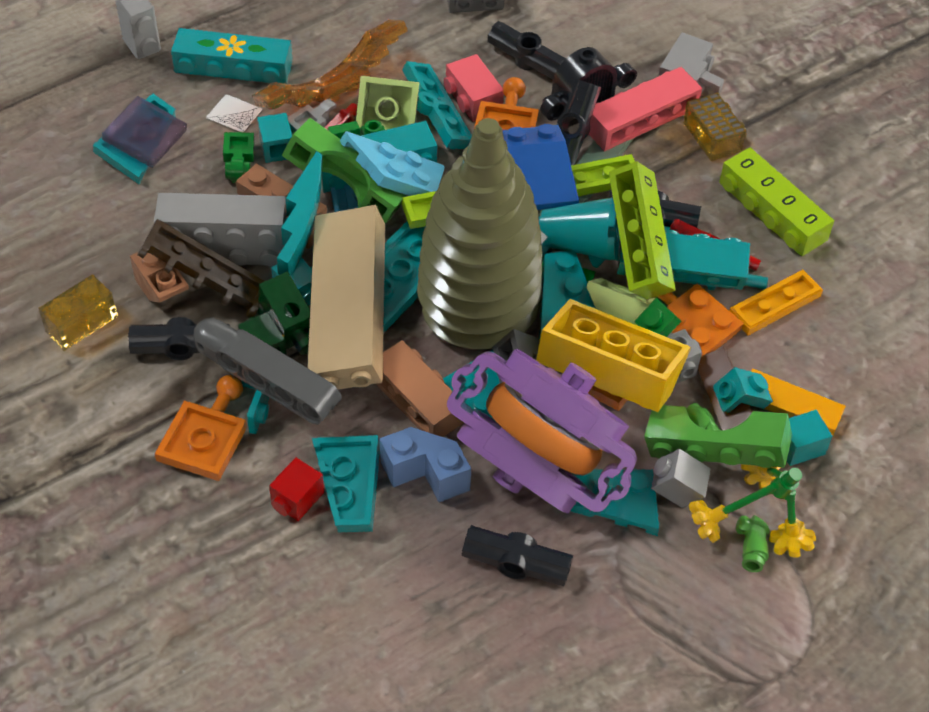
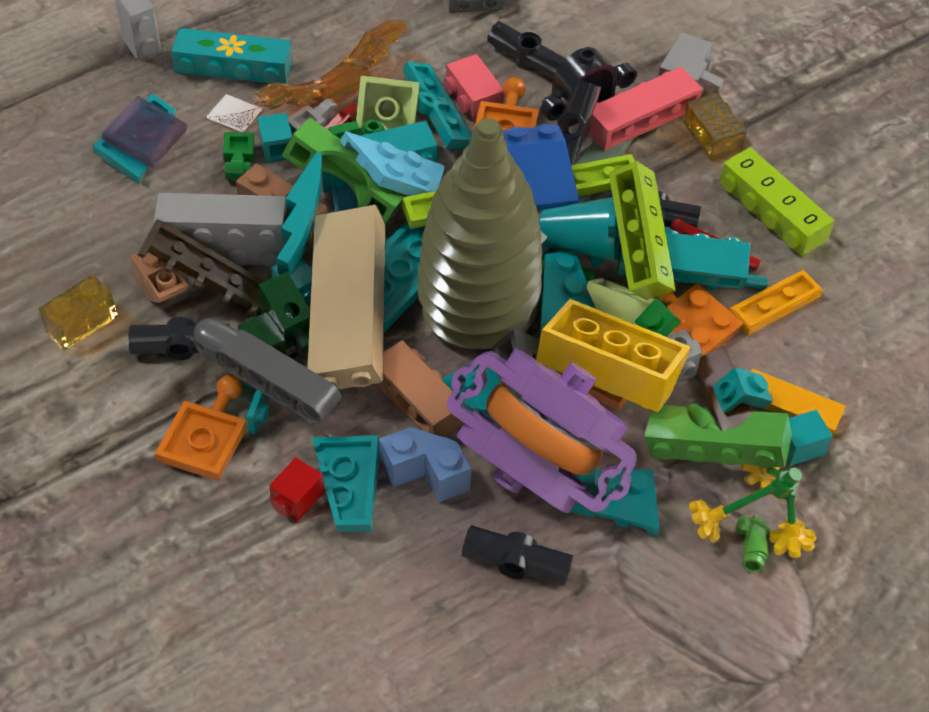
(680, 478): light grey brick -> none

